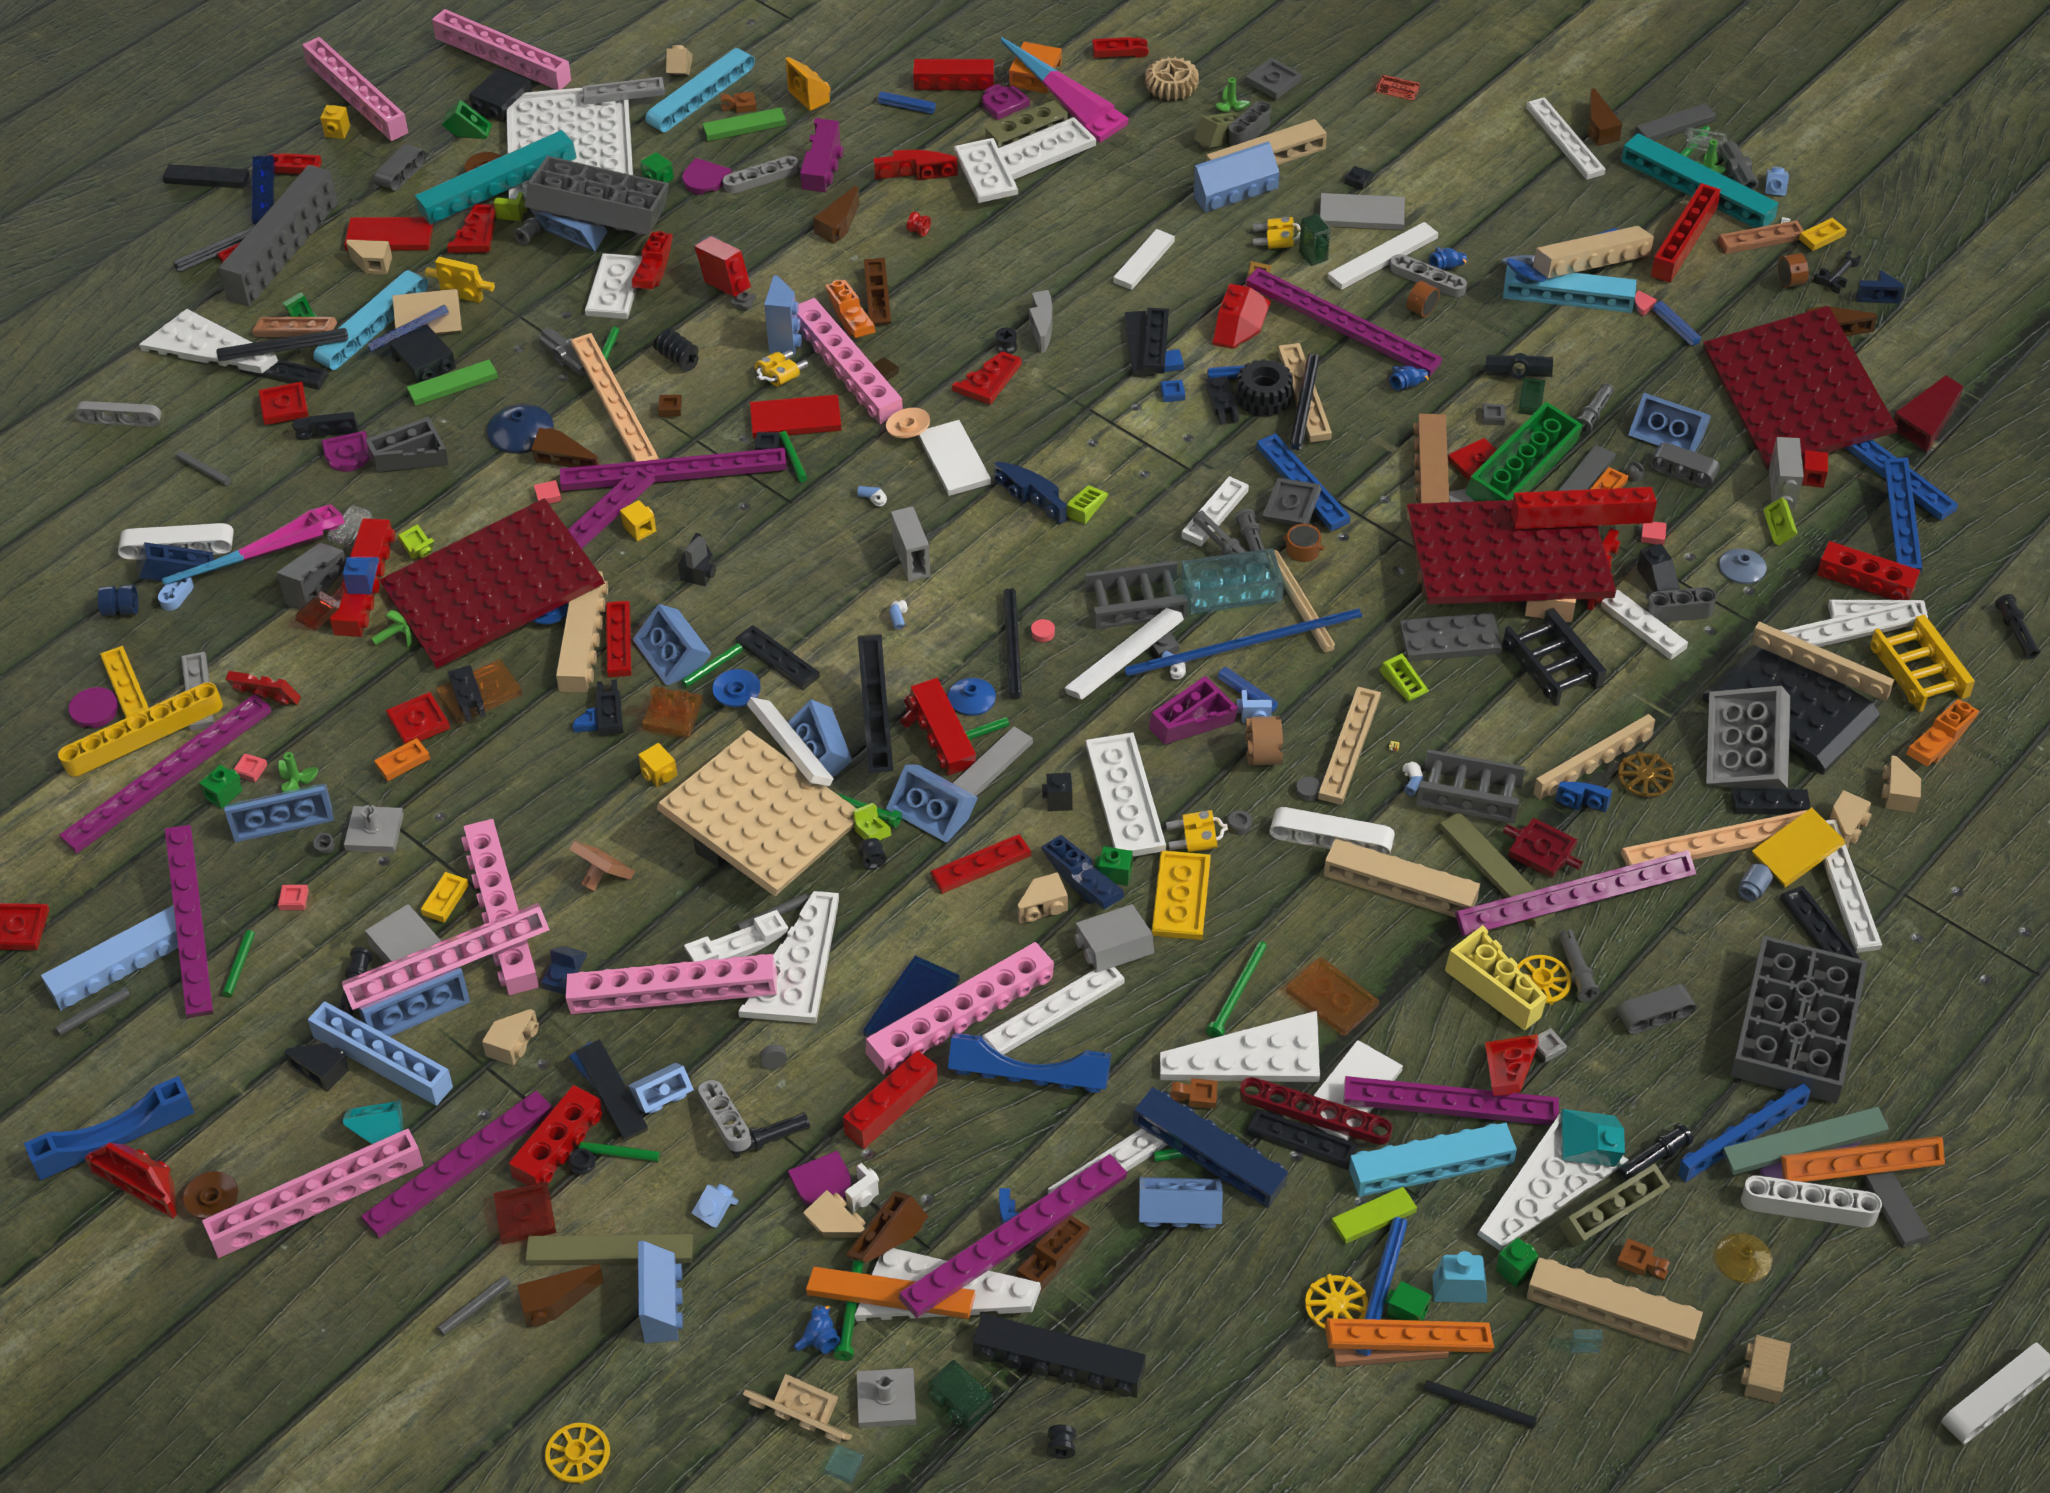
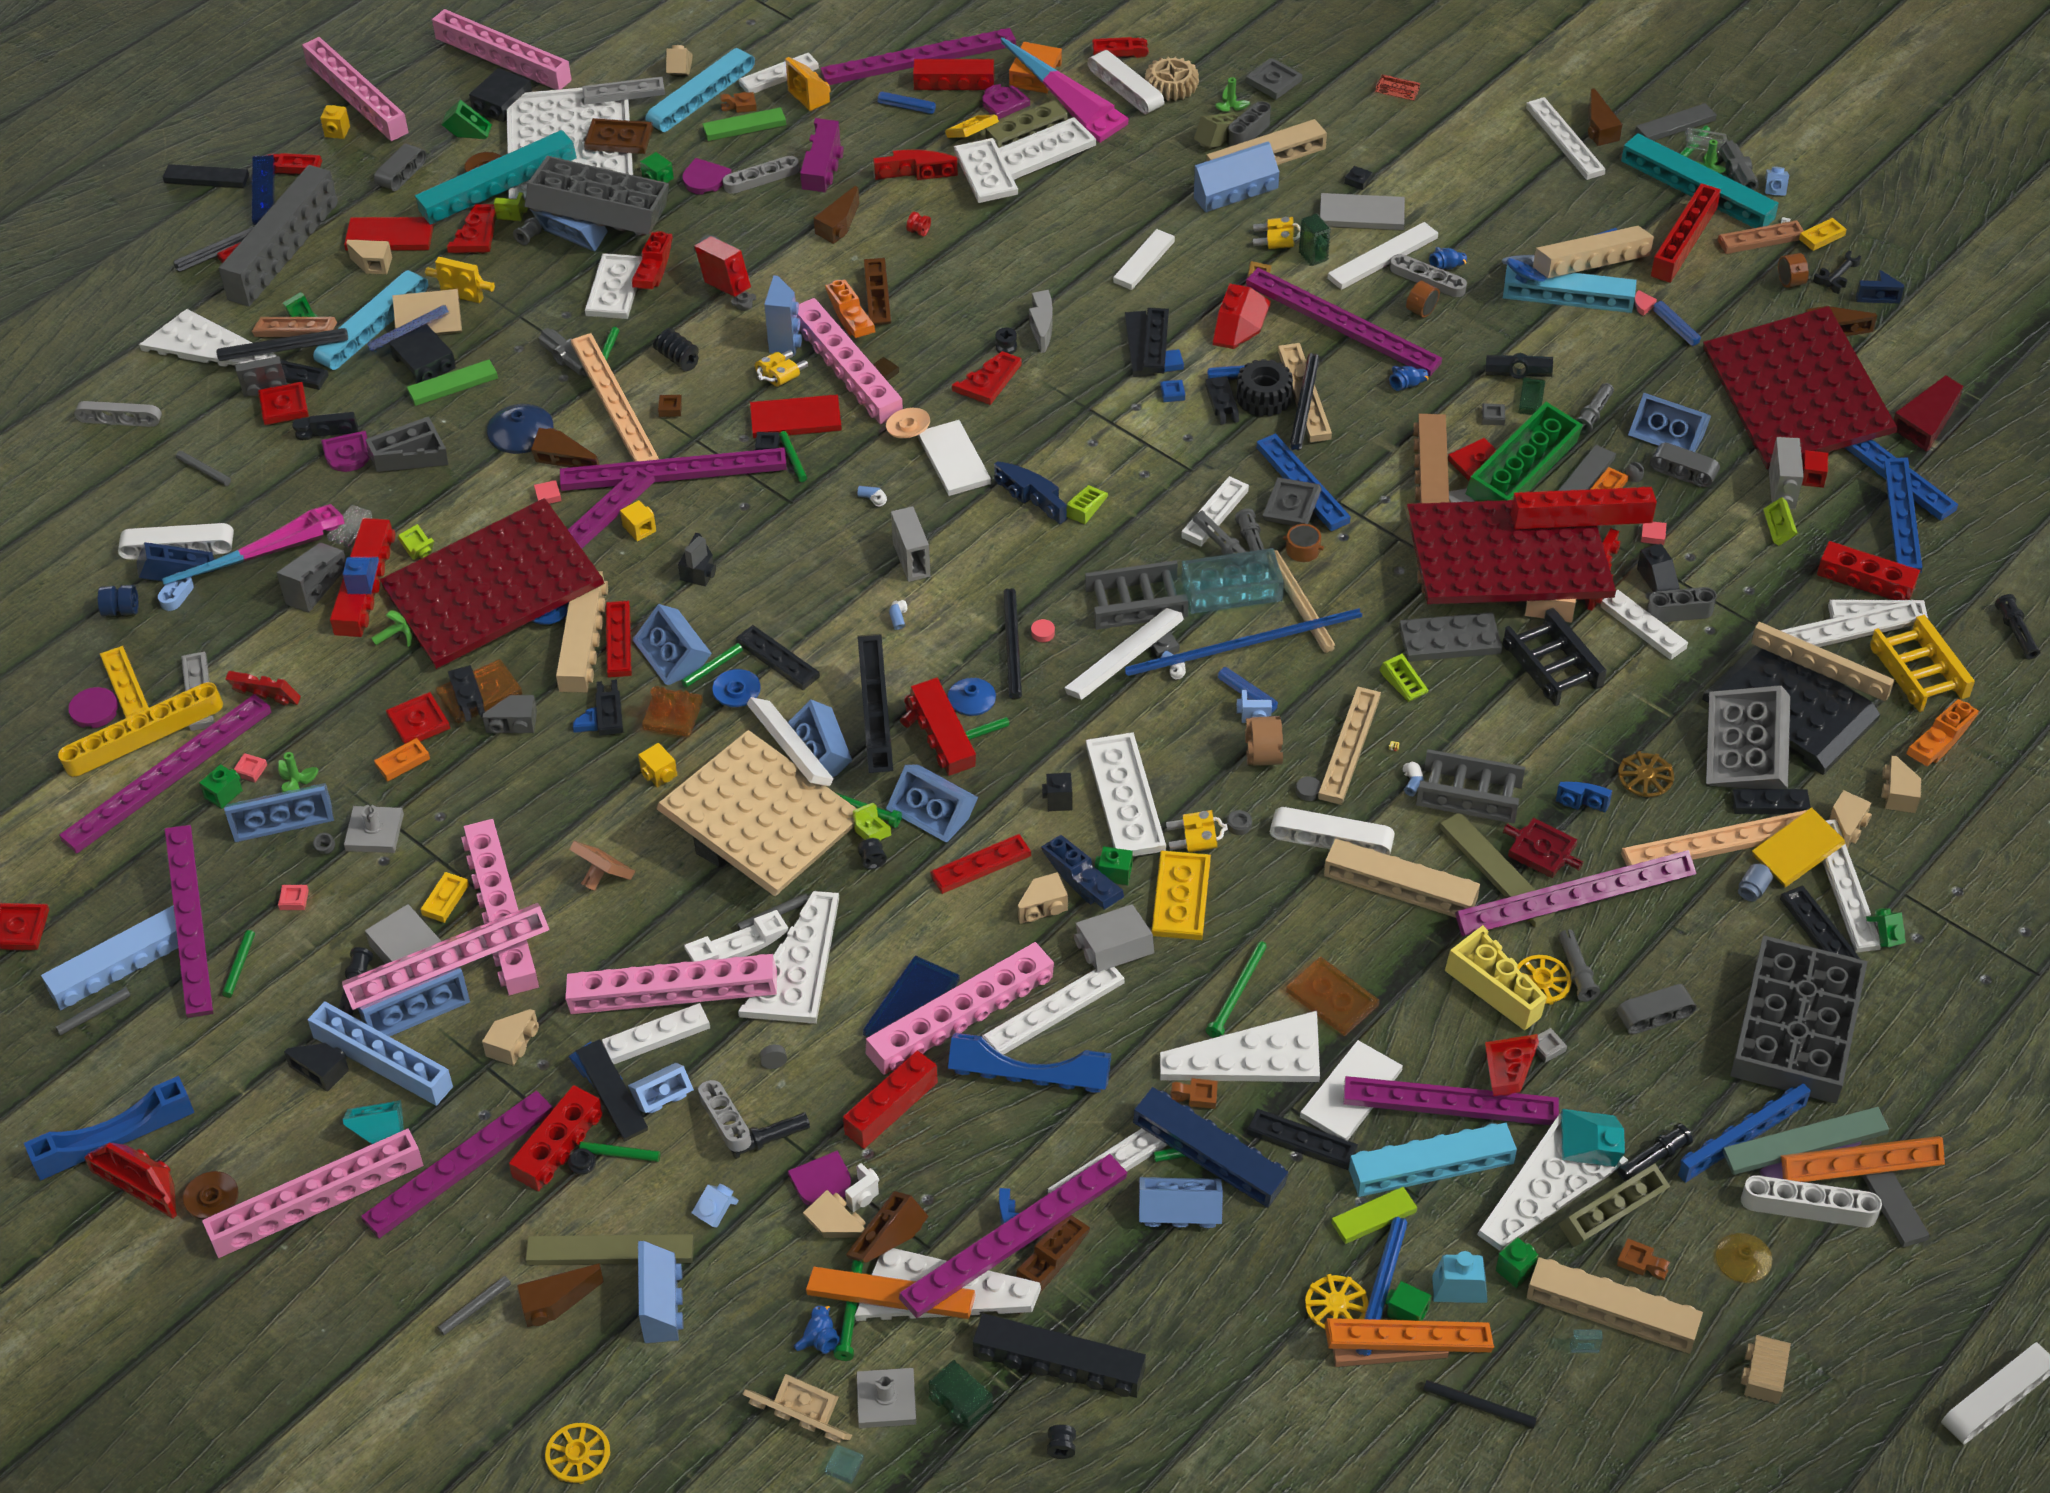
(260, 375): none -> dark grey plate
(319, 609): clear red panel -> none
(512, 715): none -> dark grey slope
(524, 1212): clear red plate -> none
(564, 962): dark blue slope -> none
(618, 136): none -> reddish brown tile
(656, 1033): none -> white plate
(773, 75): none -> white tile
(905, 59): none -> magenta plate
(971, 126): none -> yellow tile
(994, 761): light grey tile -> none
(1125, 82): none -> white beam
(1193, 712): magenta wedge -> none
(1317, 1106): dark red beam -> none
(1595, 756): tan plate -> none
(1742, 566): sand blue dish -> none
(1889, 926): none -> green bracket

